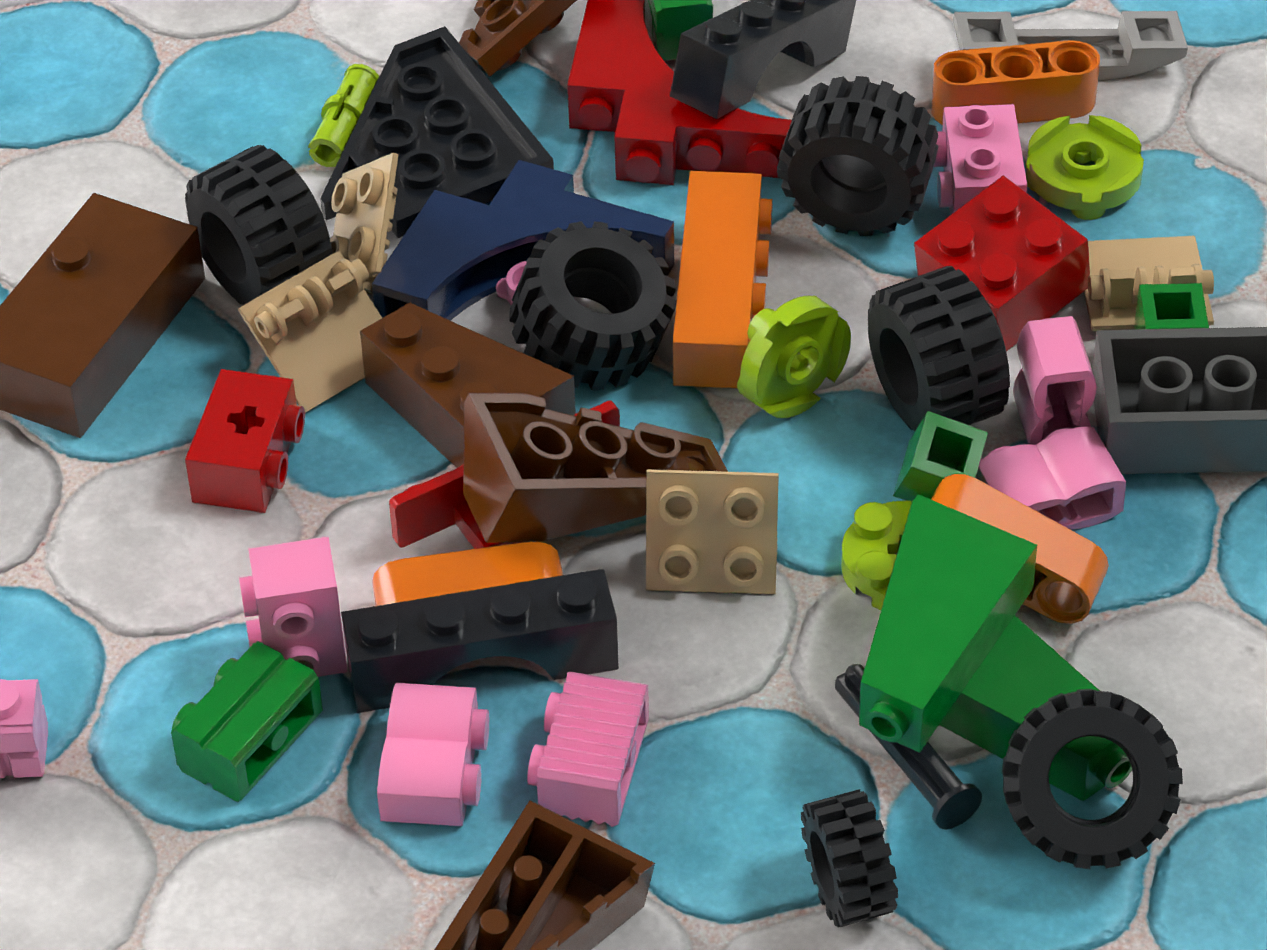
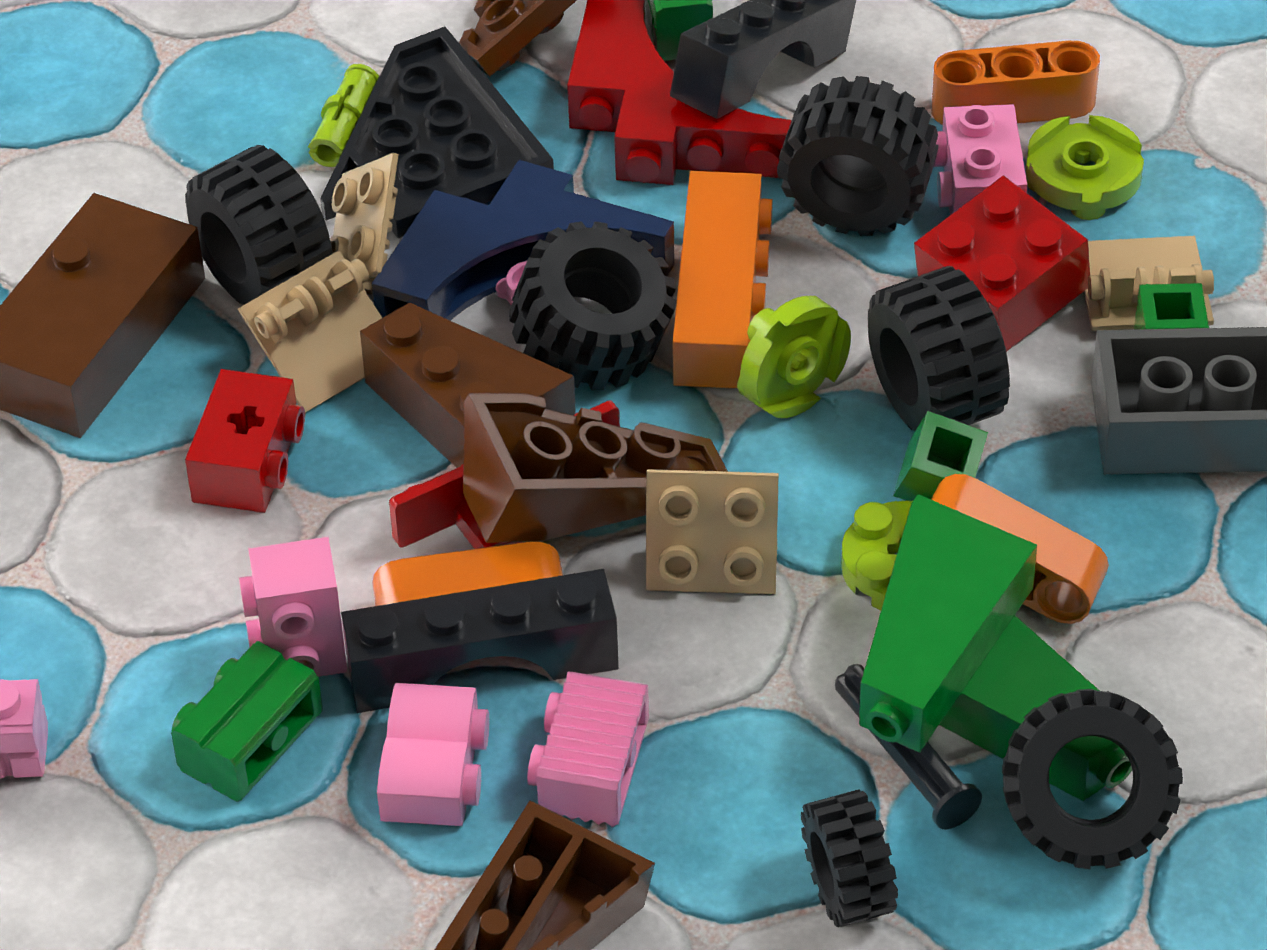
(1055, 378): bright pink brick -> none
(1061, 477): bright pink brick -> none
(1138, 46): light grey slope -> none

